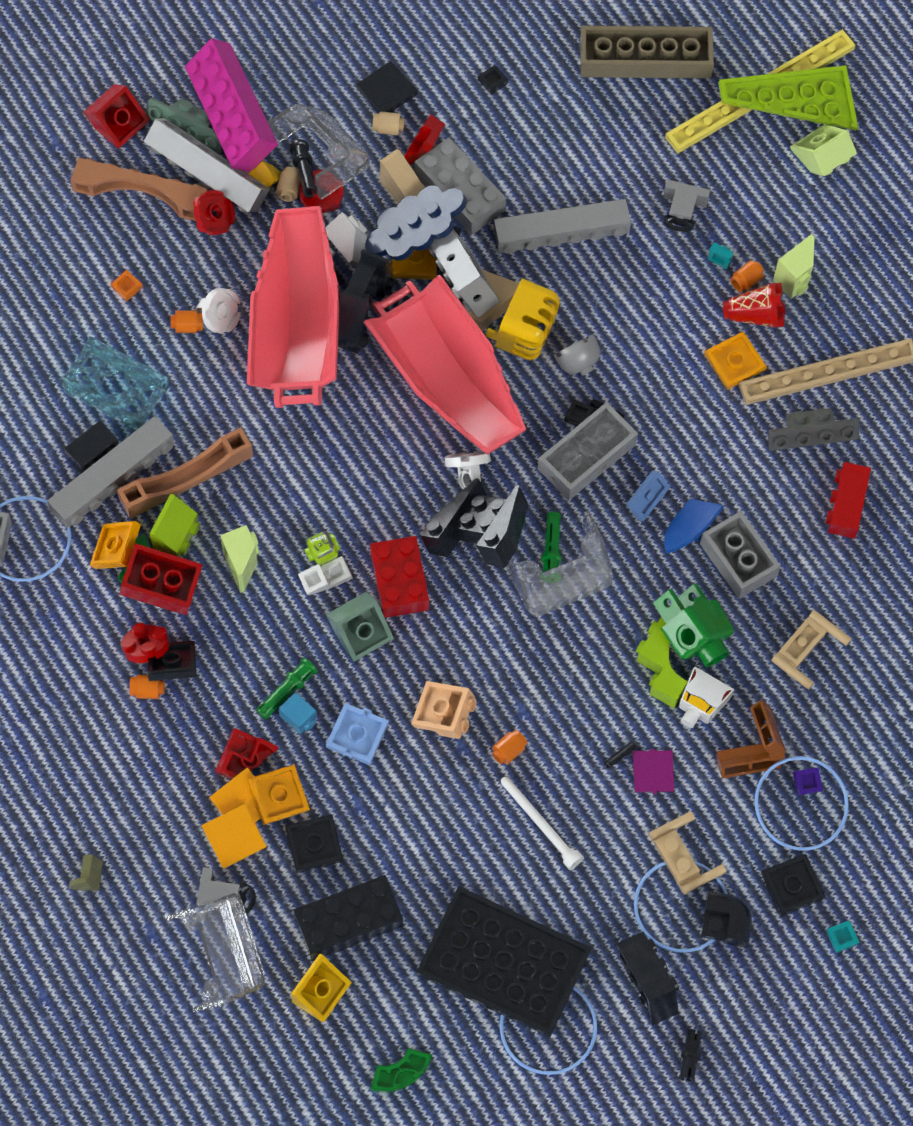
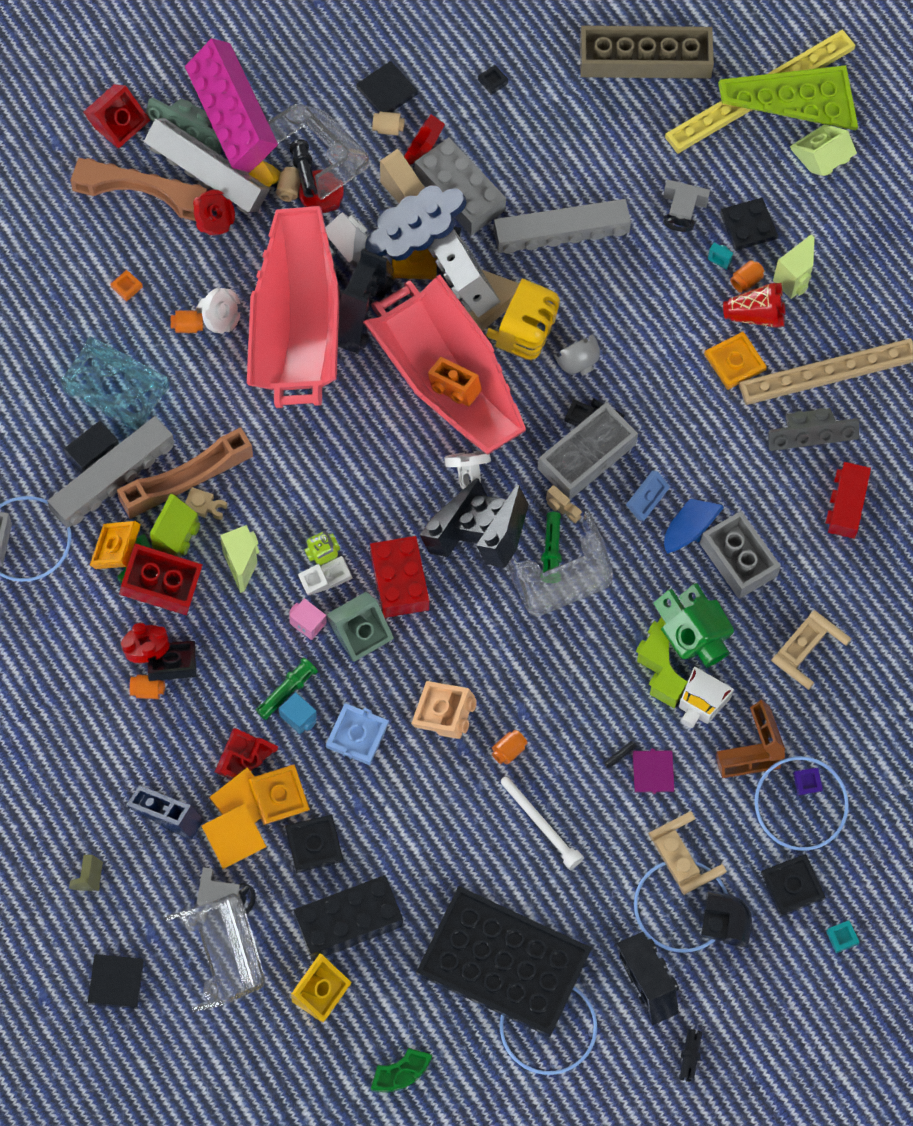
(115, 981): none -> black tile
(166, 811): none -> dark blue slope
(203, 502): none -> tan plate
(307, 618): none -> bright pink brick
(454, 382): none -> orange brick
(560, 502): none -> tan plate
(748, 224): none -> black plate

